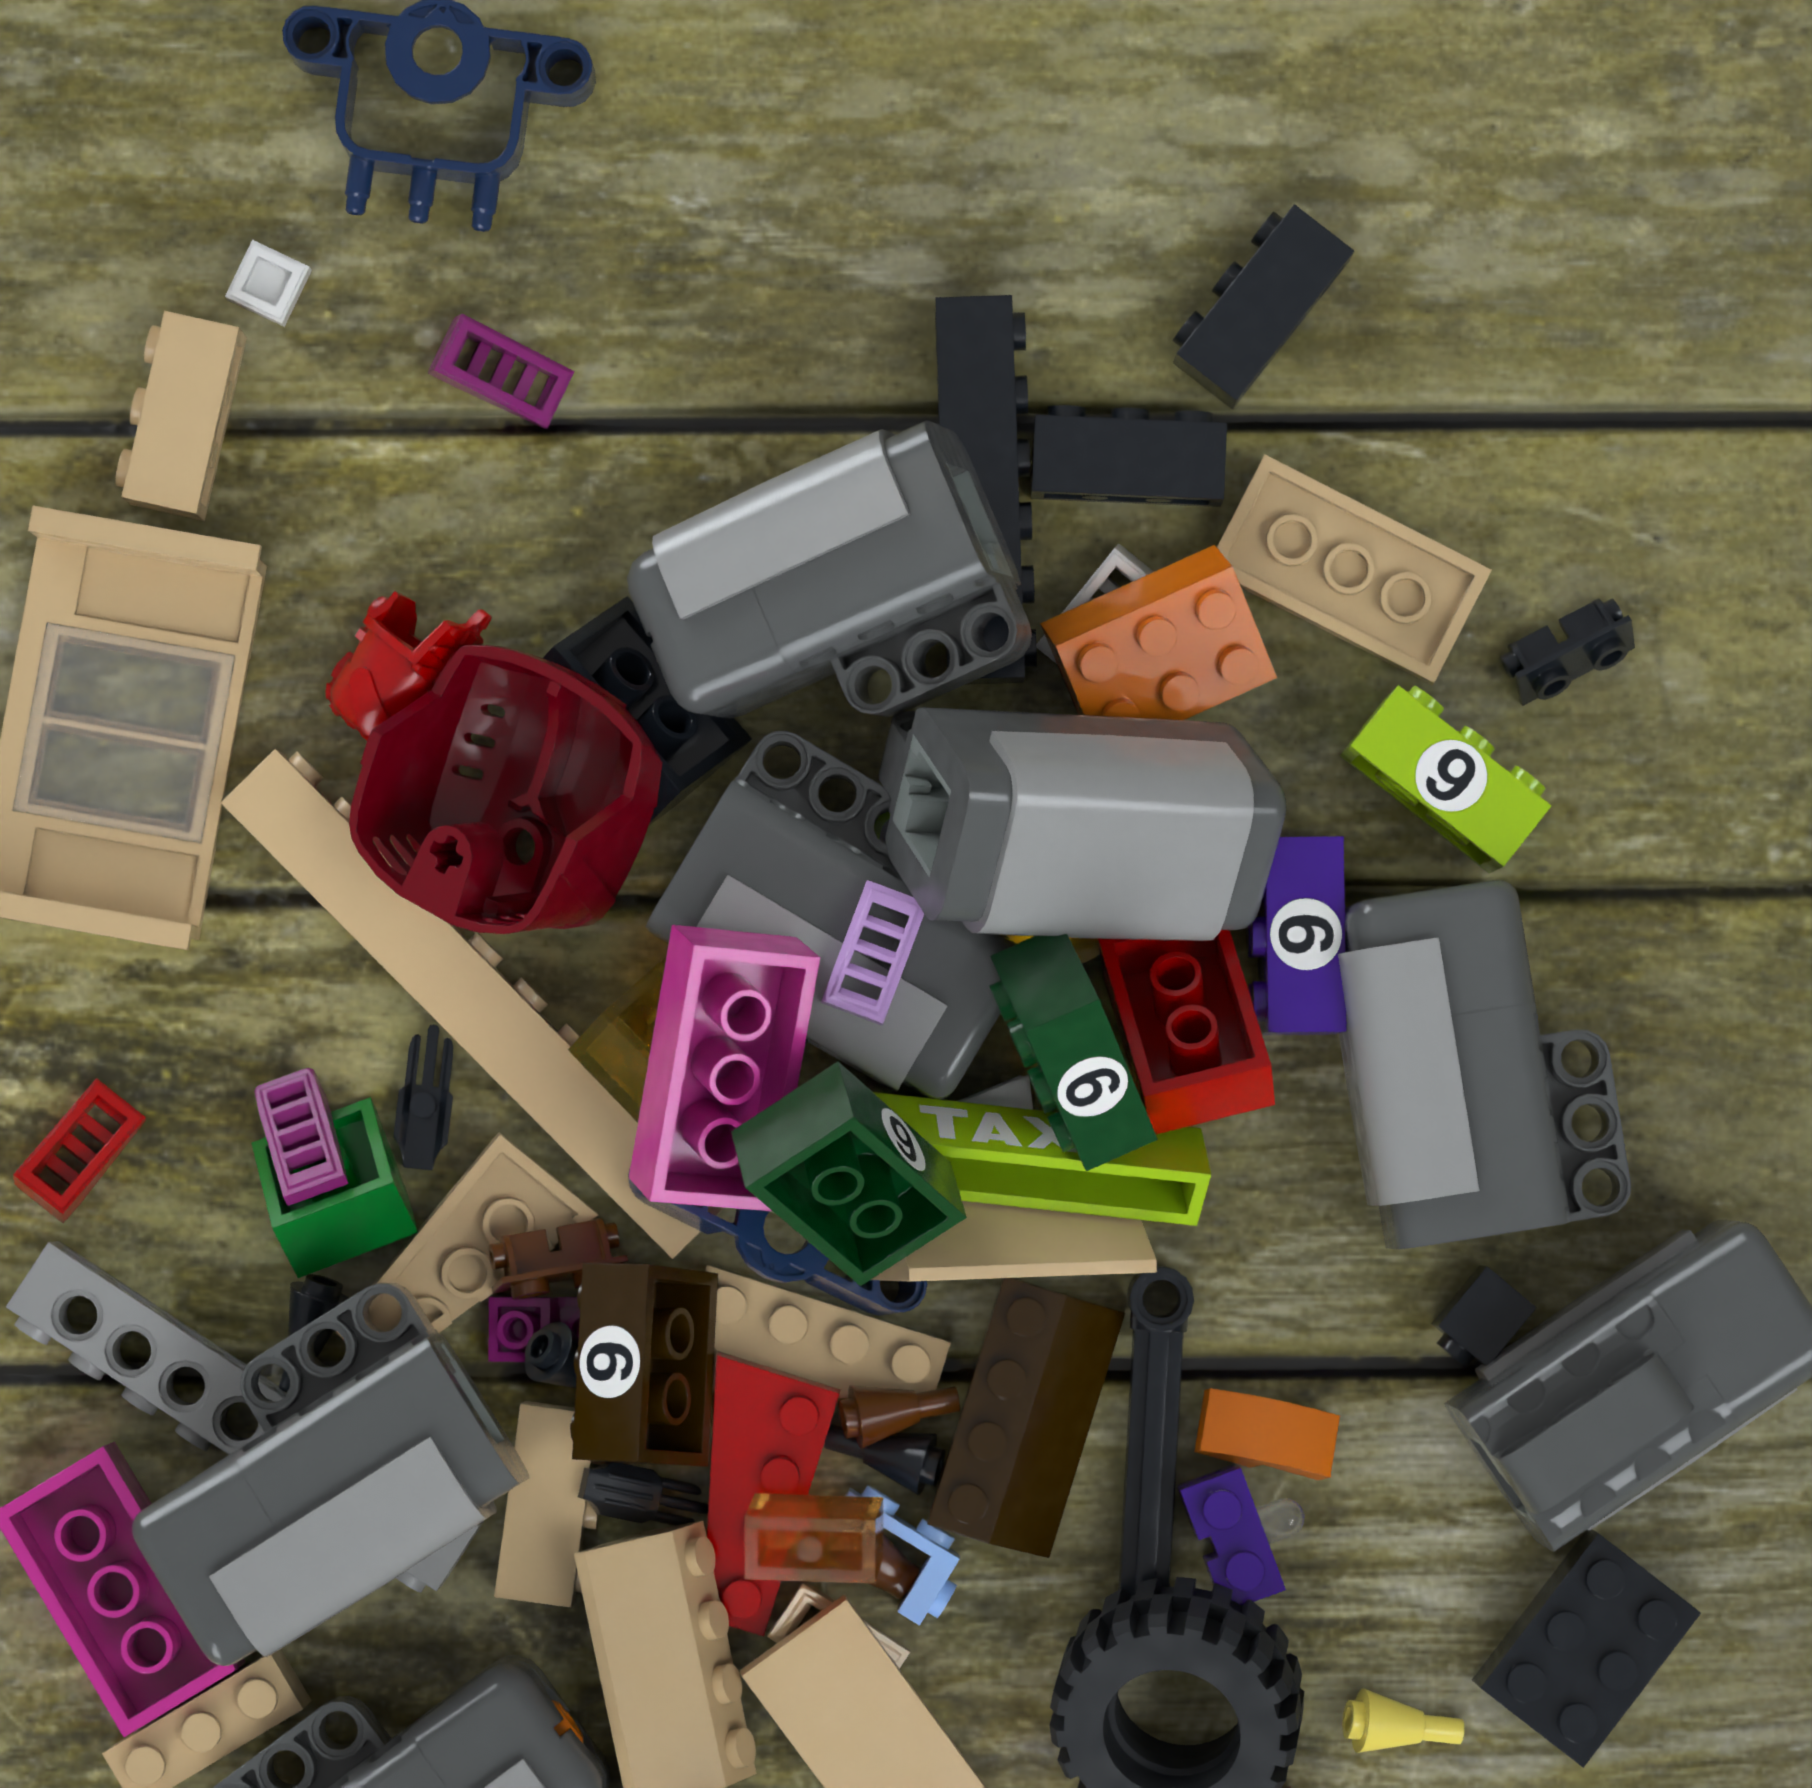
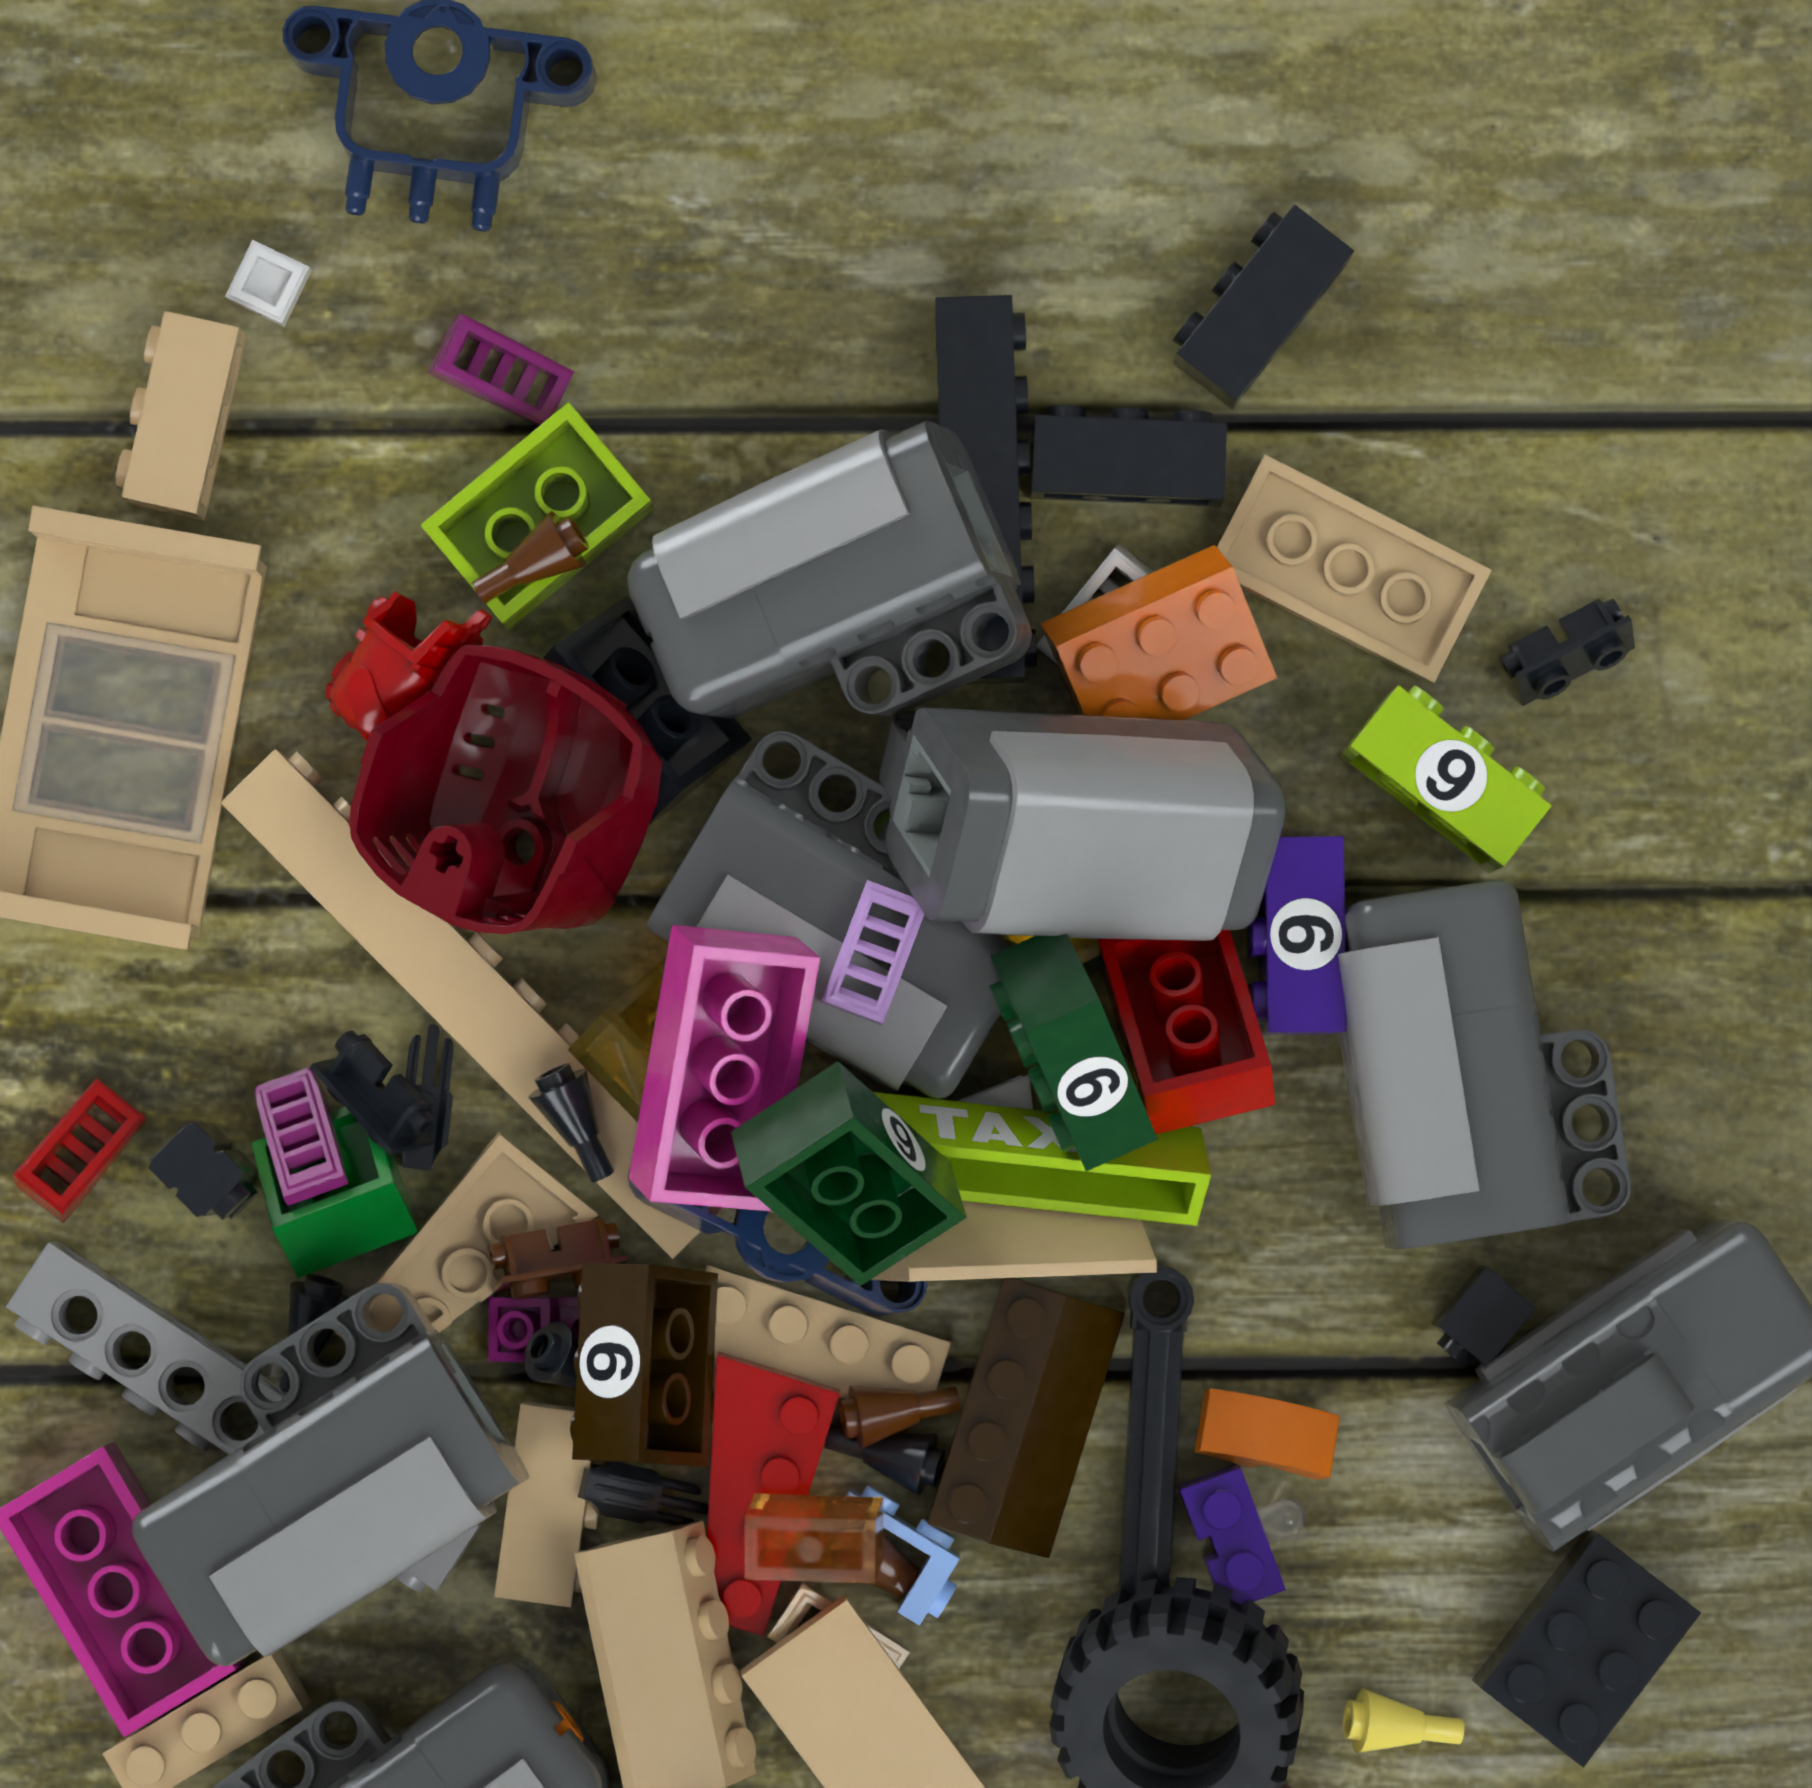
(206, 1171): none -> black brick
(392, 1113): none -> black hinge
(546, 551): none -> reddish brown cone
(552, 469): none -> lime brick
(568, 1105): none -> black cone

